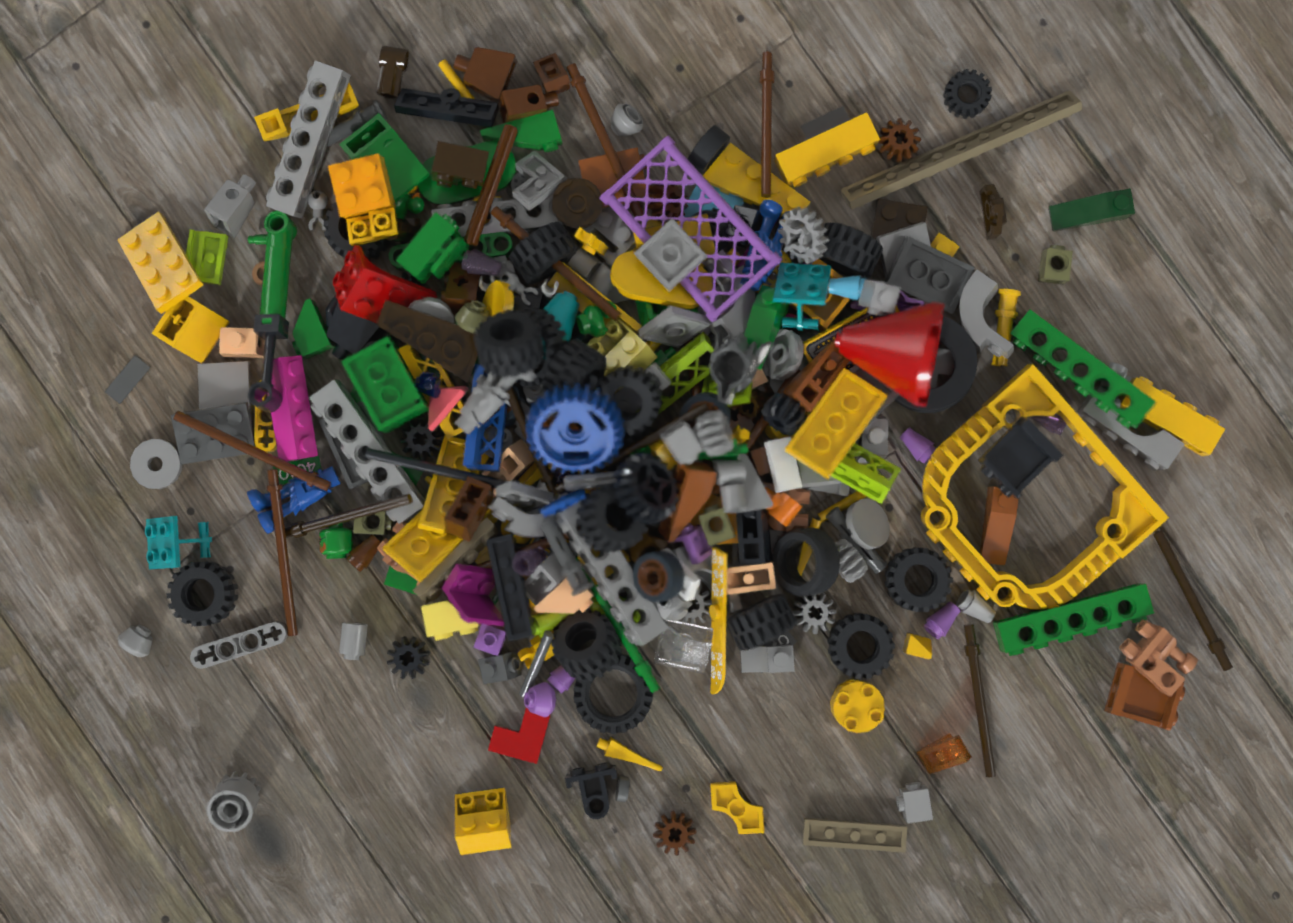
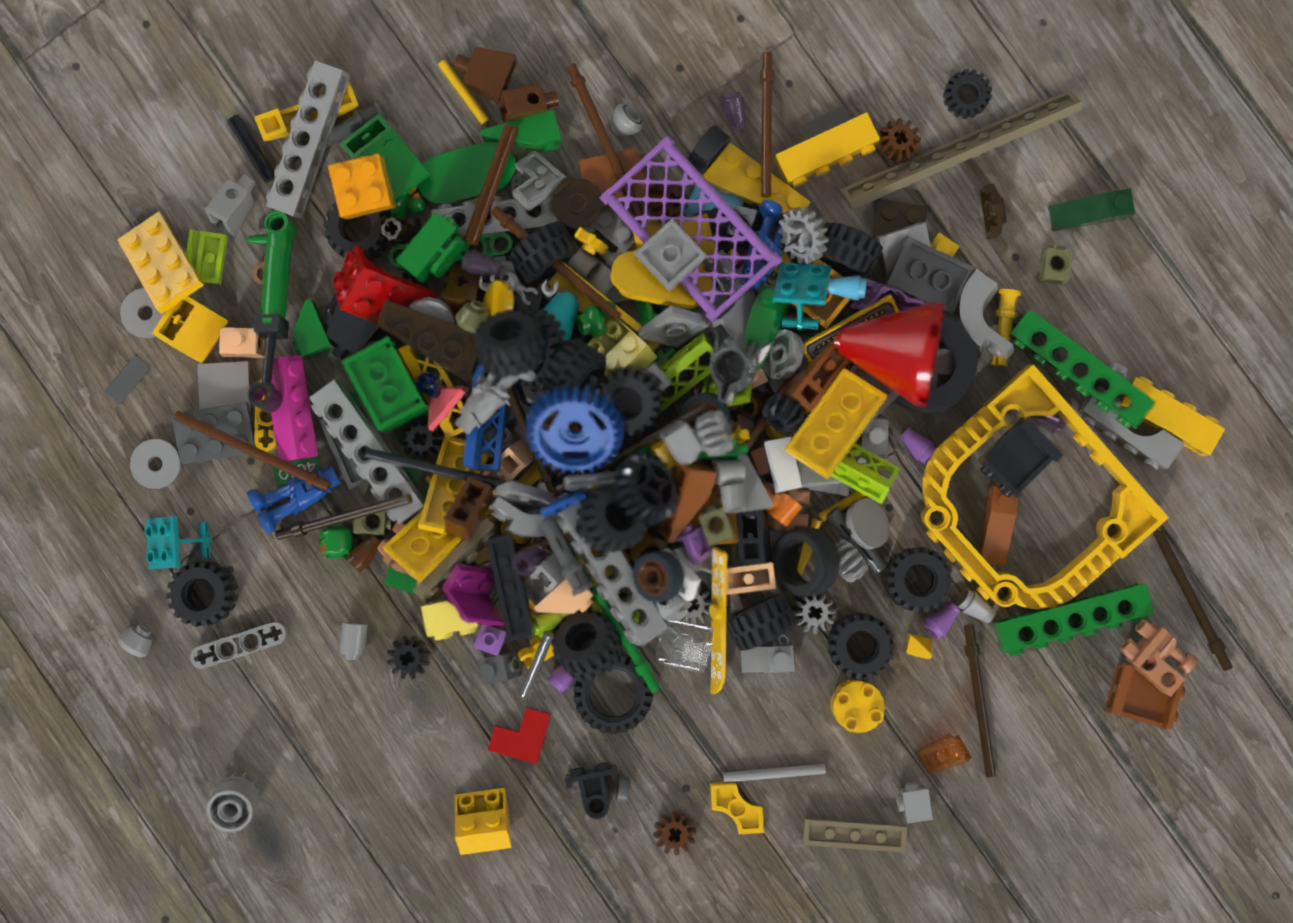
(131, 314): none -> light grey tile
(251, 148): none -> black axle
(280, 535): reddish brown bar -> none
(317, 205): light grey arm -> none
(372, 227): yellow slope -> none
(392, 63): dark brown piece -> none
(447, 107): black hinge -> none
(459, 164): dark brown brick -> none
(540, 699): medium lavender cone -> none
(552, 74): reddish brown slope -> none
(617, 750): yellow piece -> none
(734, 110): none -> clear purple cone
(771, 773): none -> light grey bar
(878, 297): light grey brick -> none

